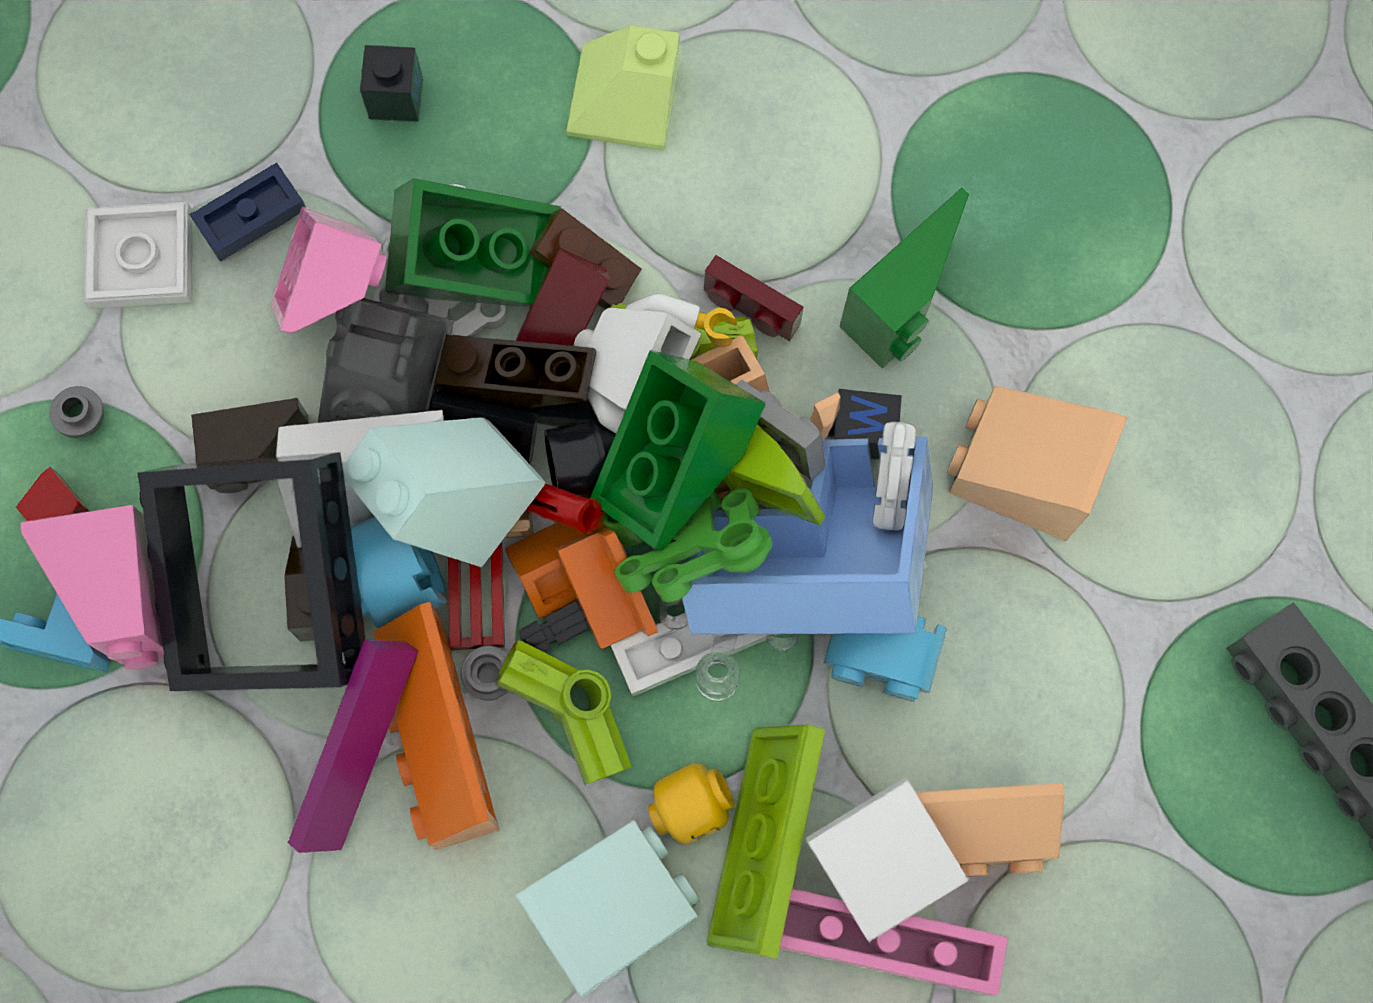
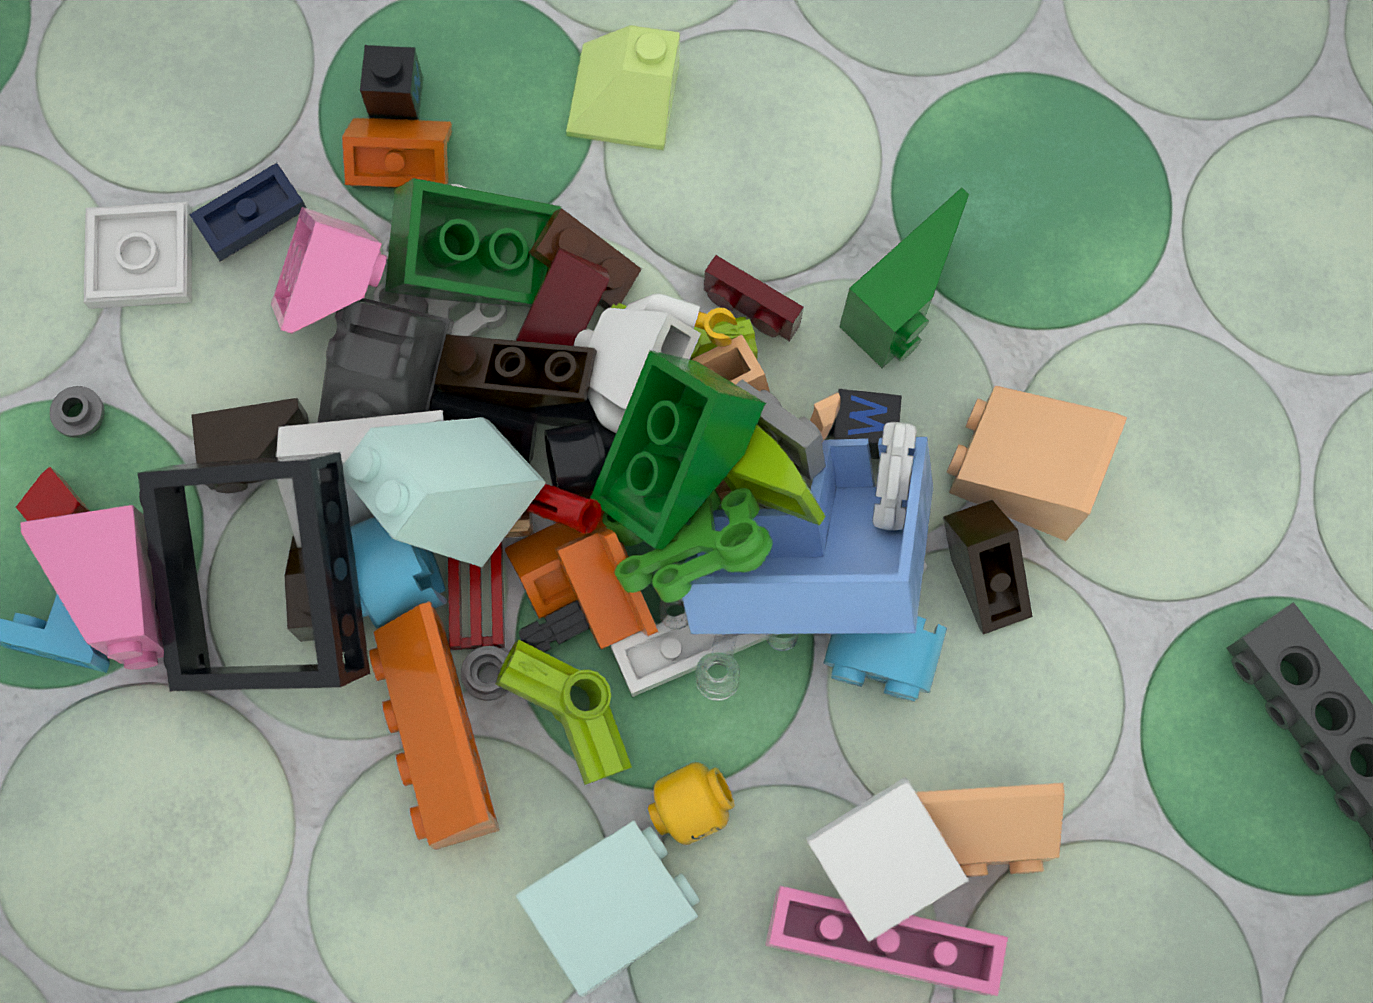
(352, 746): magenta tile -> none
(395, 151): none -> orange panel
(765, 840): lime tile -> none
(989, 565): none -> dark brown slope

